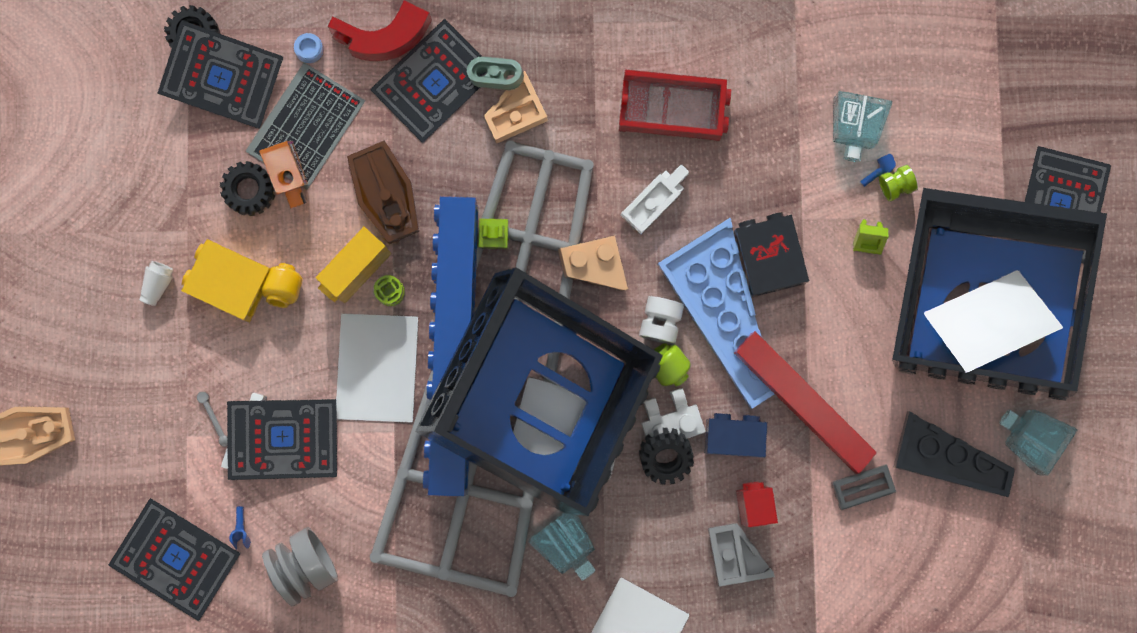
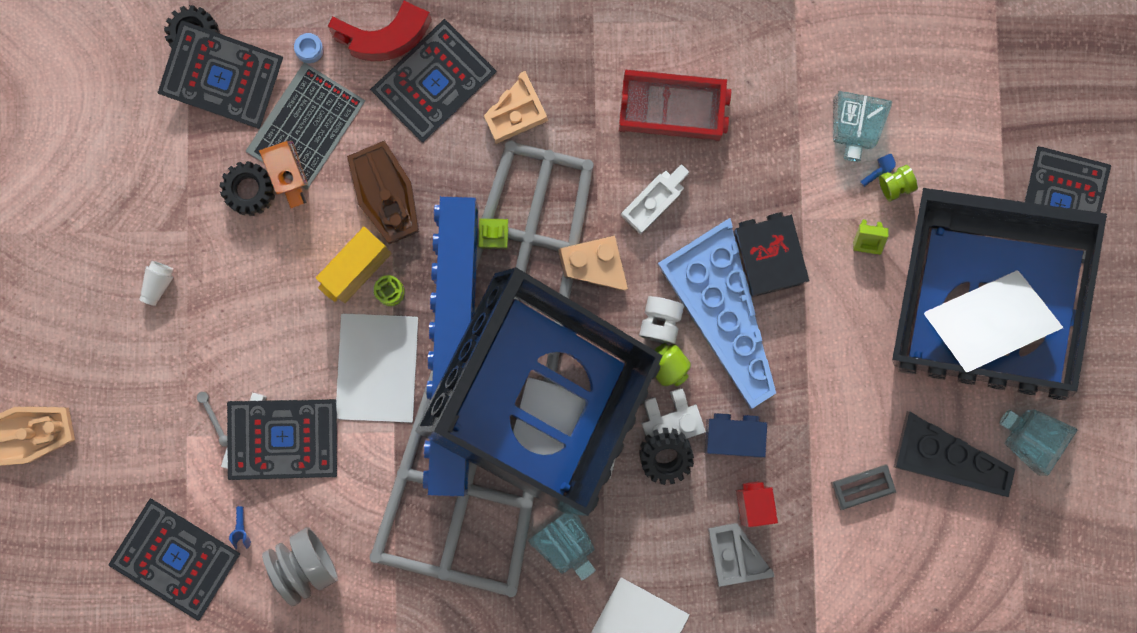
(225, 280): yellow brick -> none
(282, 285): yellow head -> none
(497, 72): sand green plate -> none
(805, 402): red tile -> none

